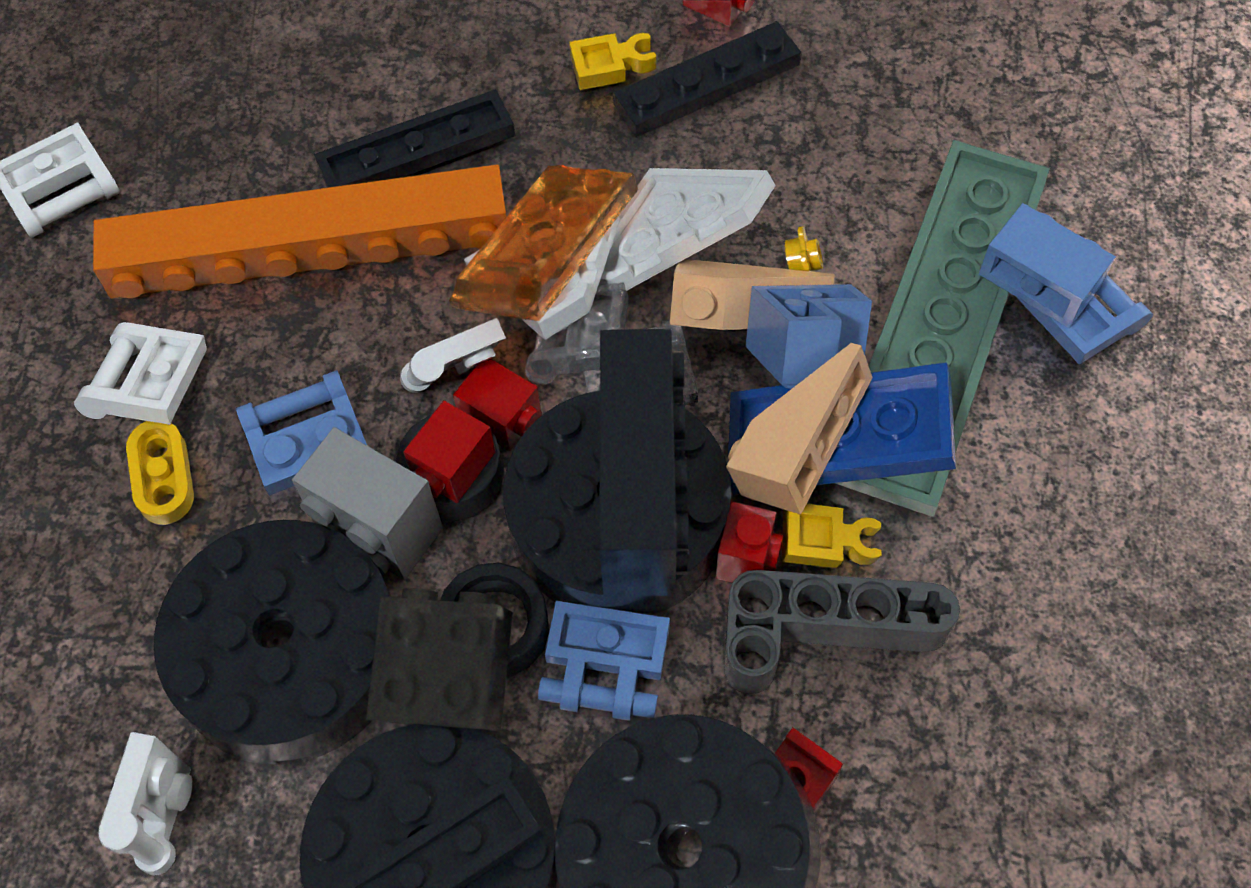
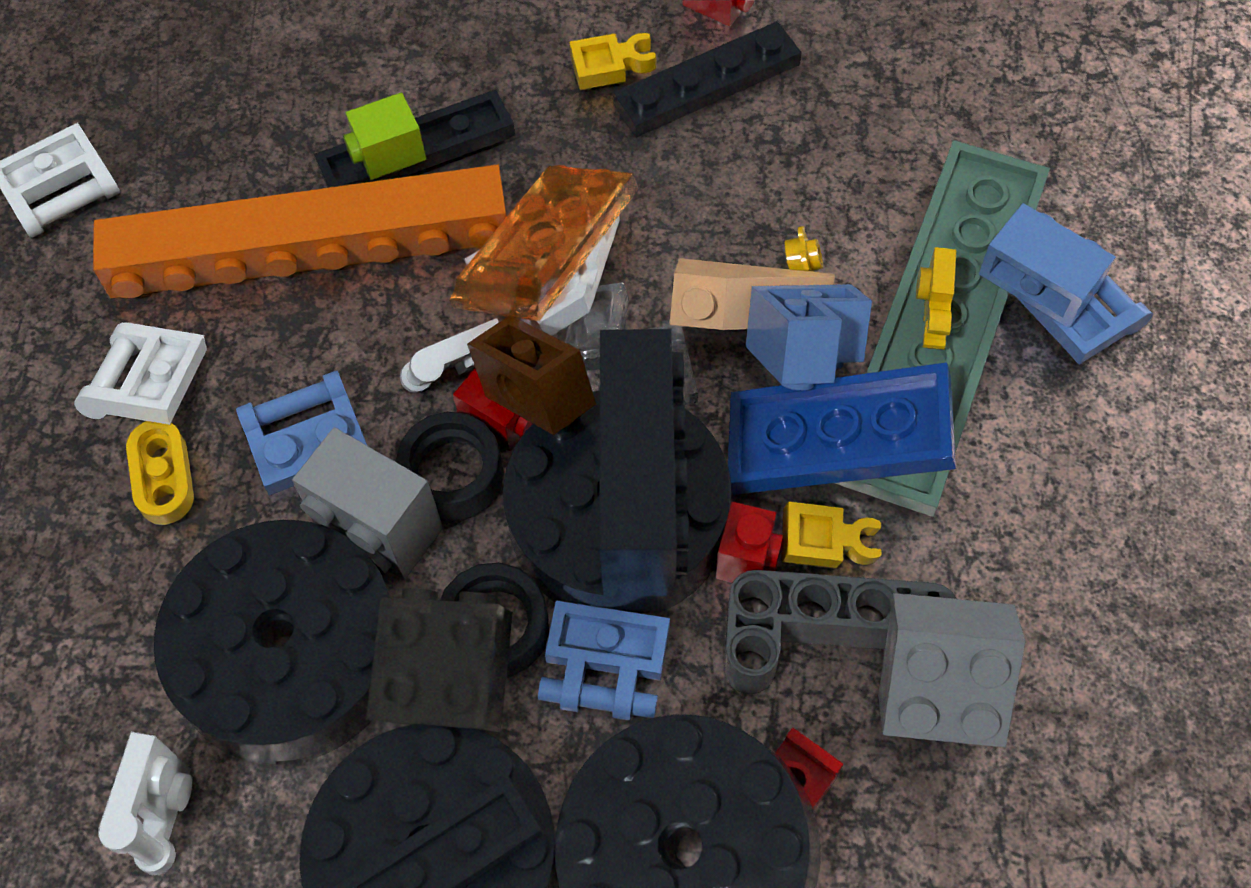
(384, 136): none -> lime brick
(450, 451): red brick -> none
(532, 374): none -> reddish brown brick
(680, 215): white plate -> none
(797, 434): light nougat slope -> none
(937, 289): none -> yellow plate
(950, 670): none -> light grey brick

